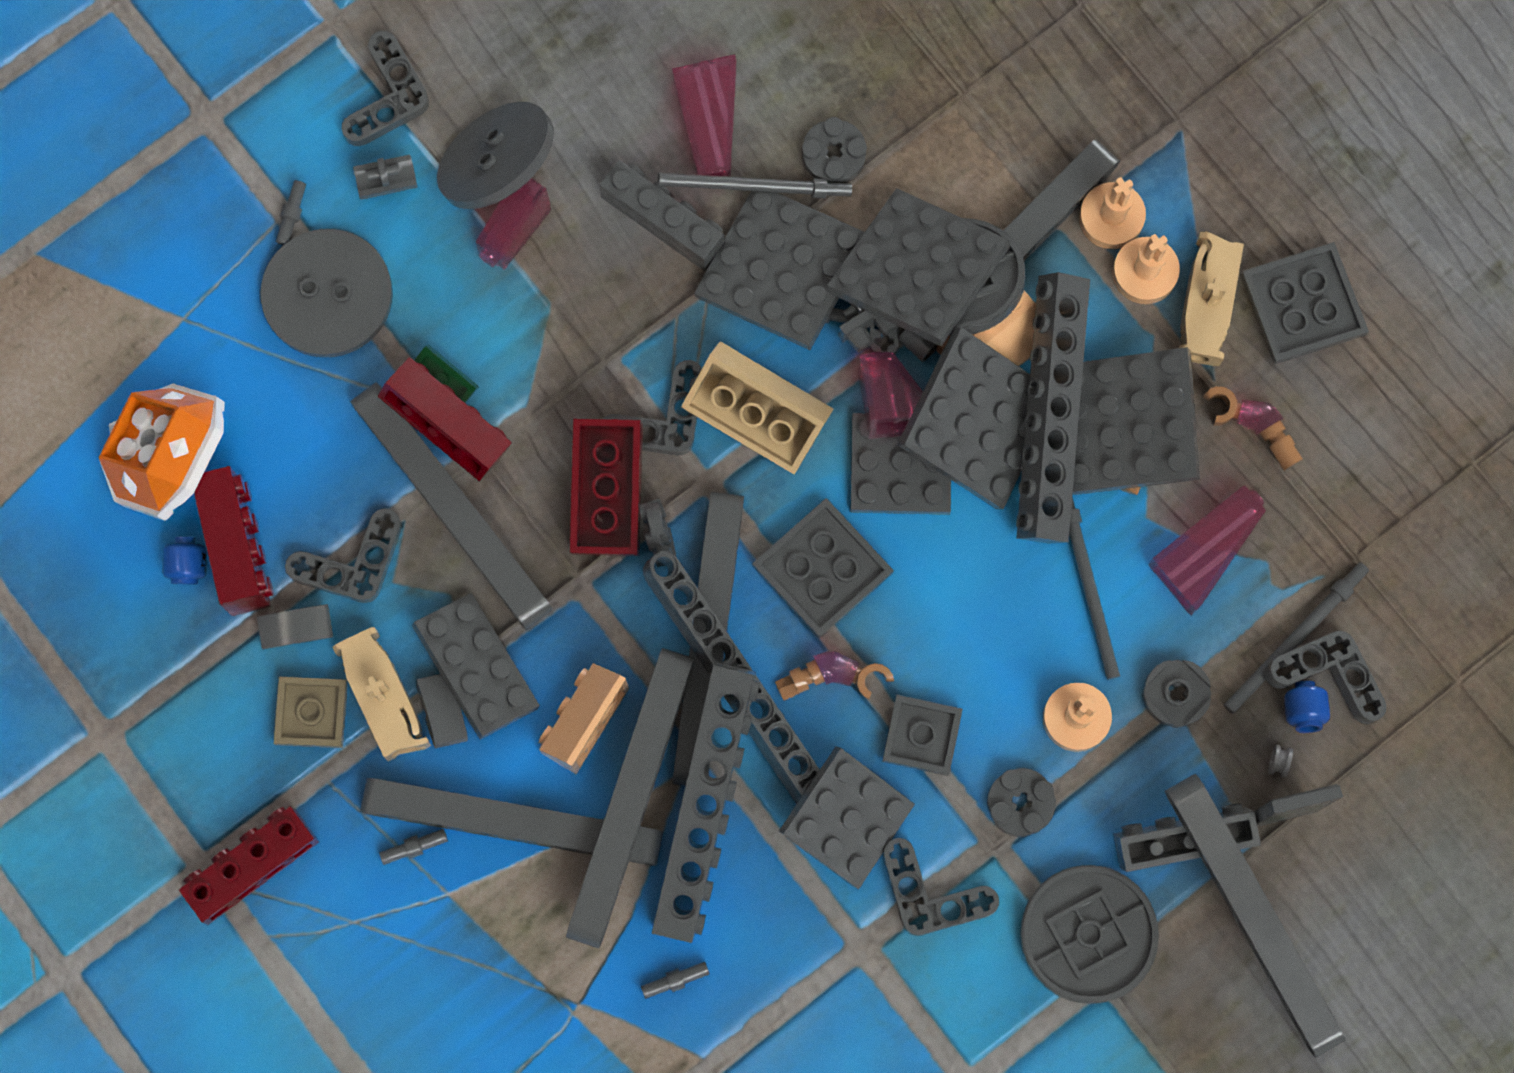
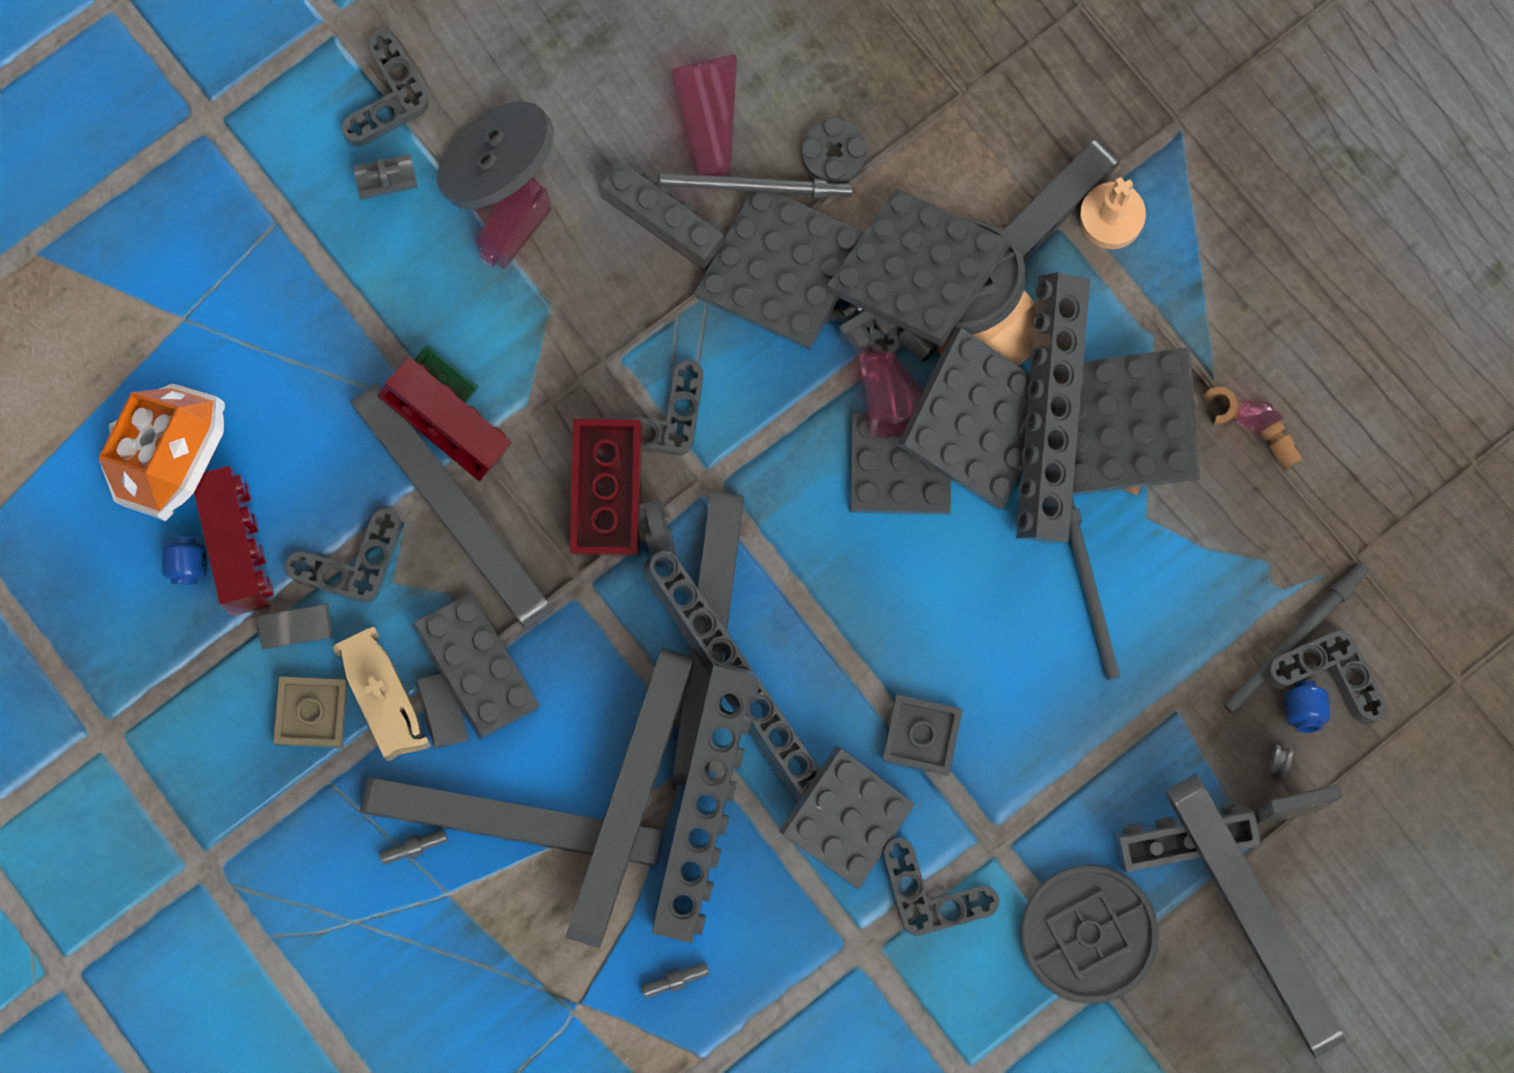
(248, 865): dark red brick -> none
(291, 212): dark grey bar -> none
(326, 293): dark grey plate -> none
(583, 717): light nougat slope -> none
(756, 407): tan slope -> none
(822, 568): dark grey plate -> none
(830, 668): piece -> none
(1004, 811): dark grey plate -> none
(1077, 717): light nougat piece -> none
(1146, 270): light nougat piece -> none
(1157, 693): dark grey plate -> none
(1204, 551): clear pink slope -> none
(1210, 298): tan piece -> none
(1304, 303): dark grey plate -> none

